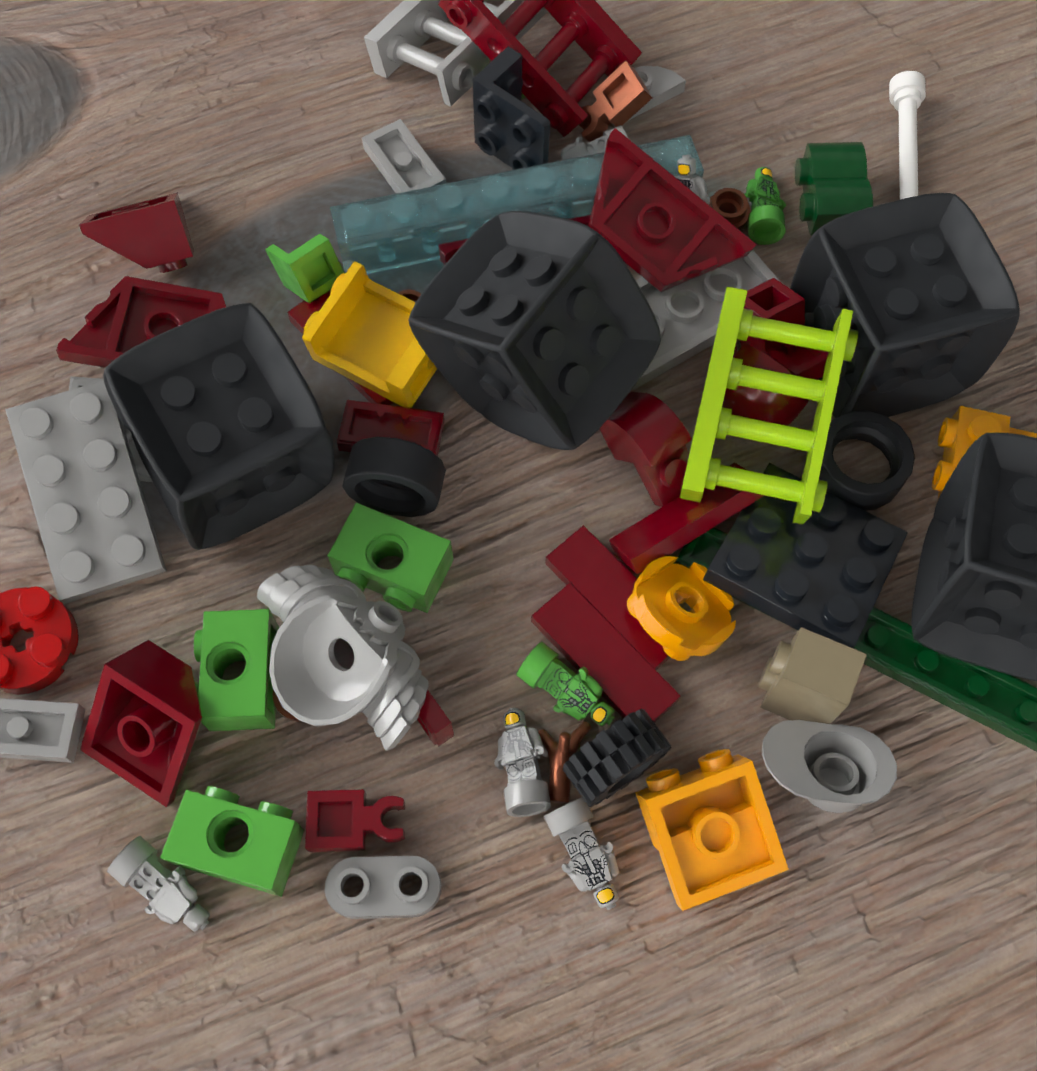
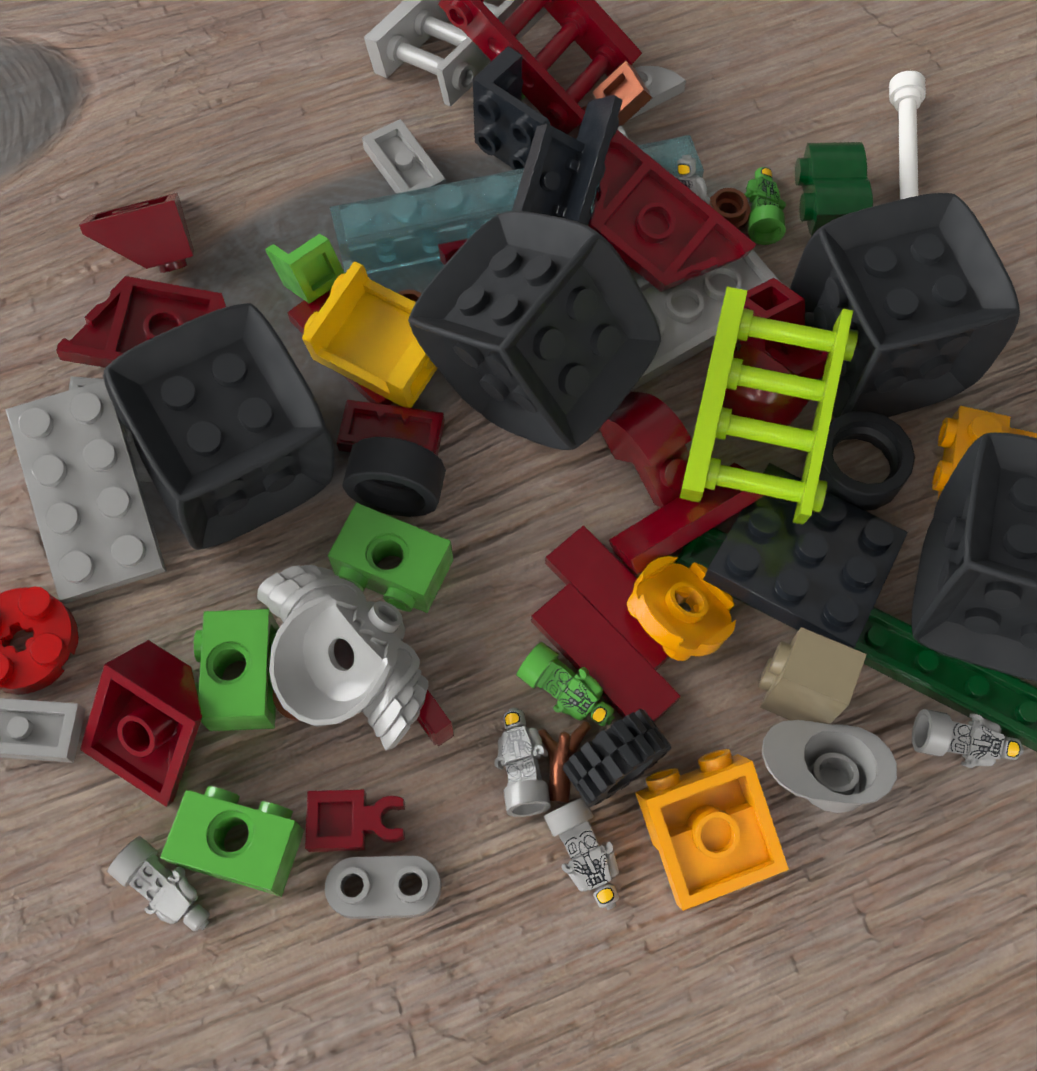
(566, 170): none -> black bracket
(978, 741): none -> light grey piece

